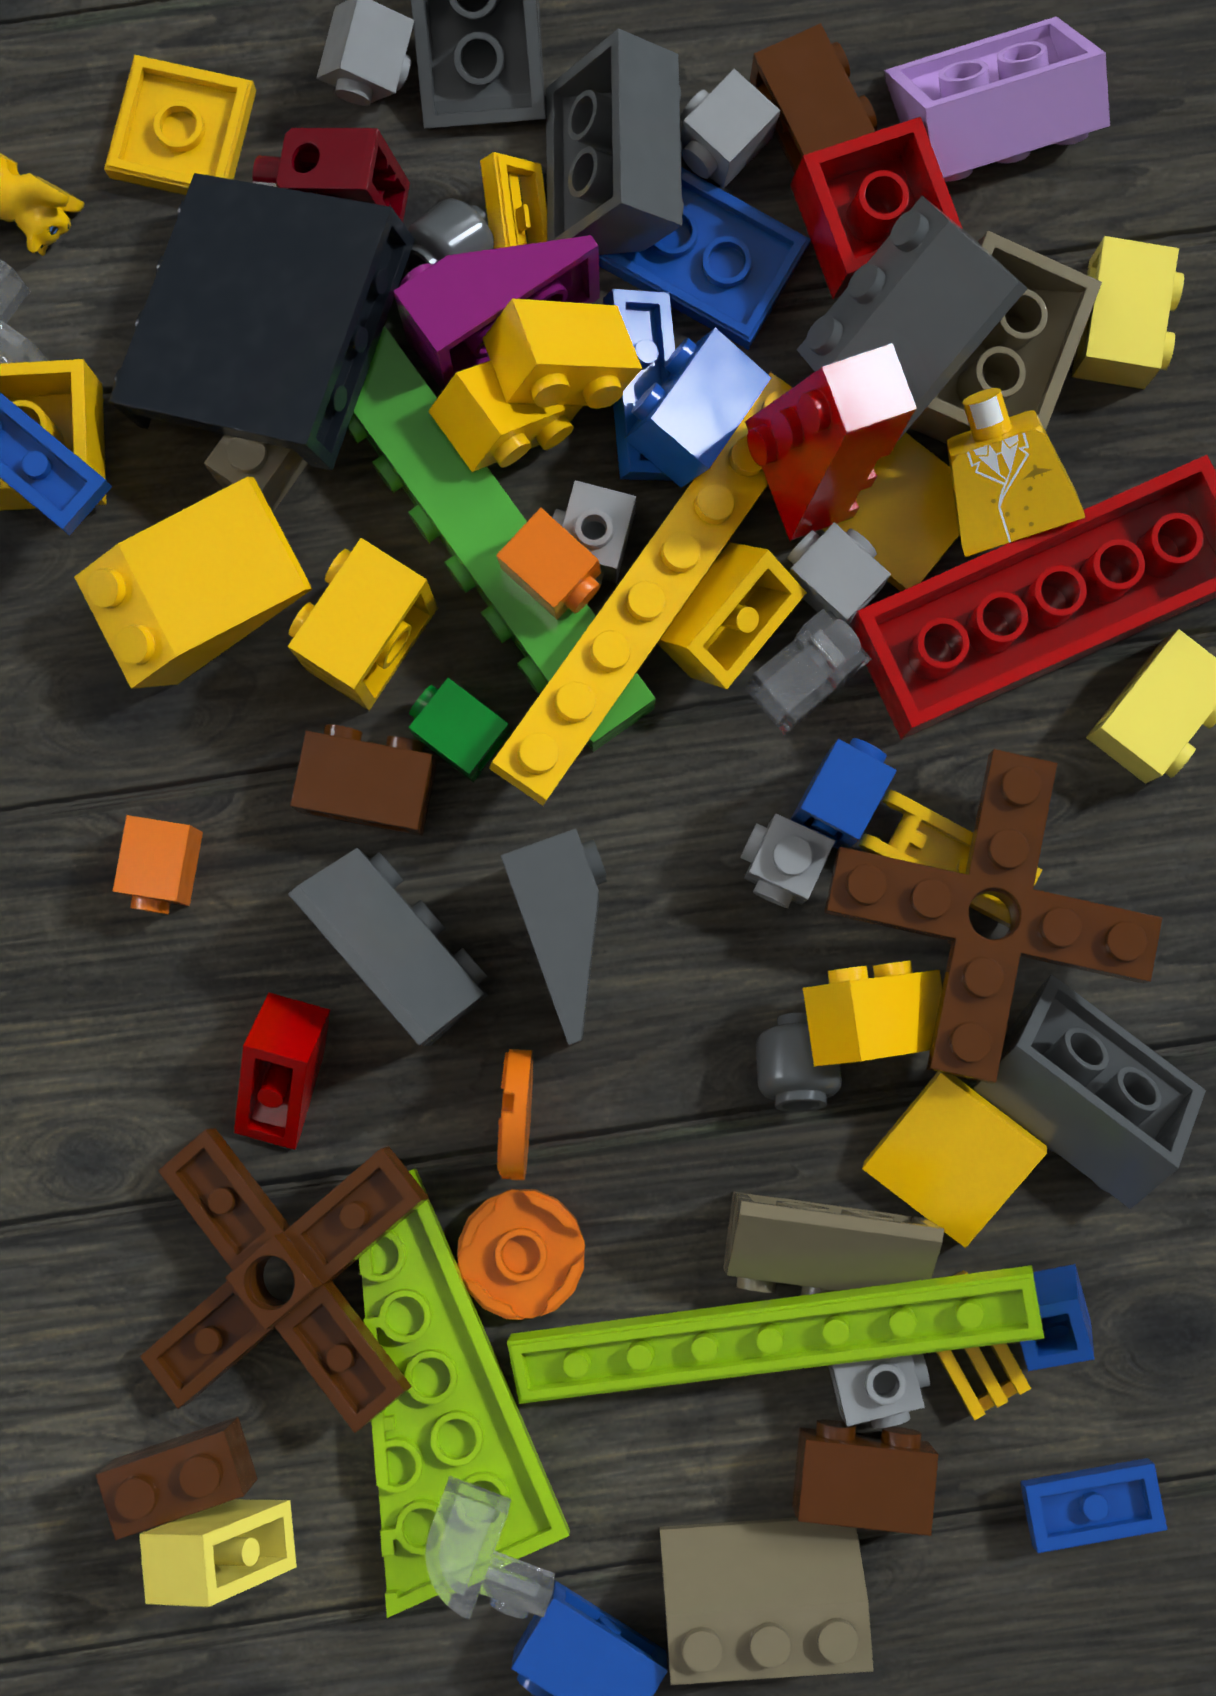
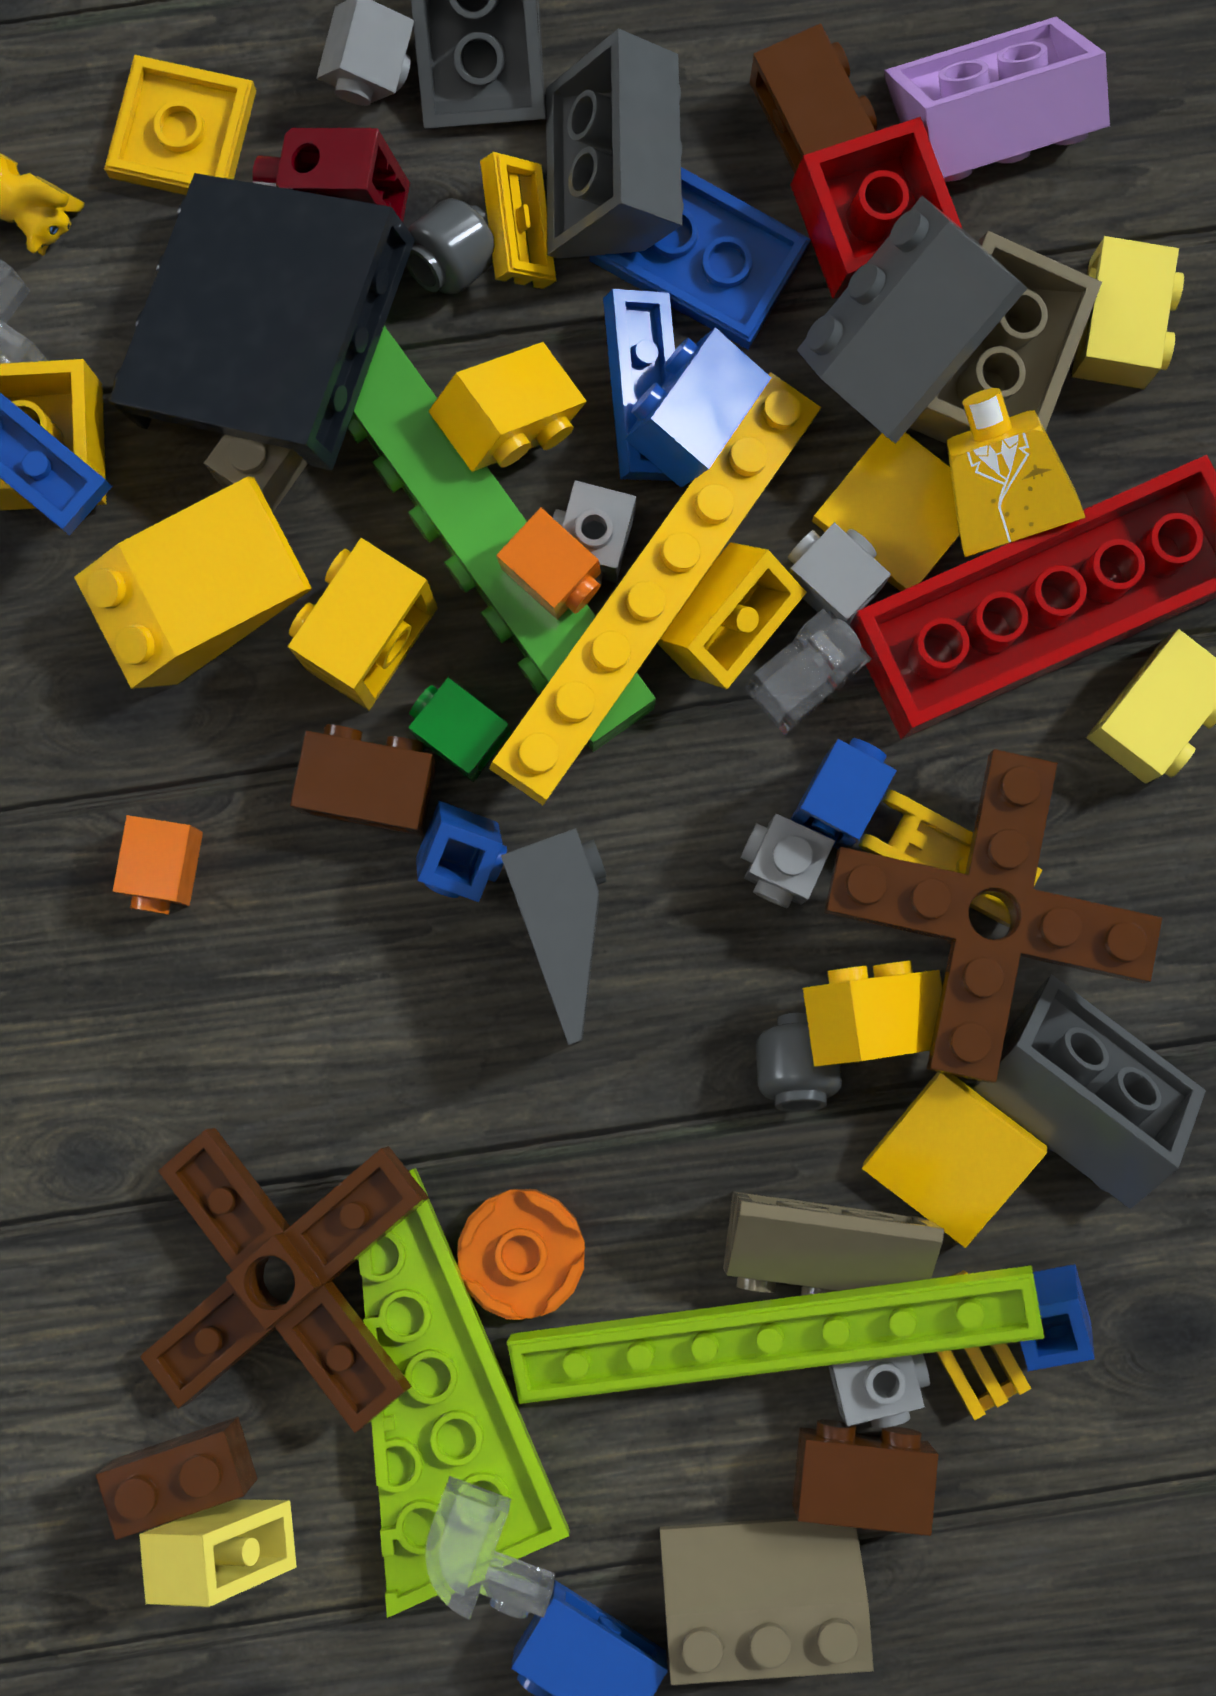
(280, 1070): red slope -> none
(392, 944): dark grey slope -> none
(459, 298): magenta slope -> none
(460, 853): none -> blue brick
(515, 1114): orange tile -> none
(561, 353): yellow brick -> none
(726, 128): light grey brick -> none
(828, 436): red wedge -> none
(1093, 1505): blue plate -> none

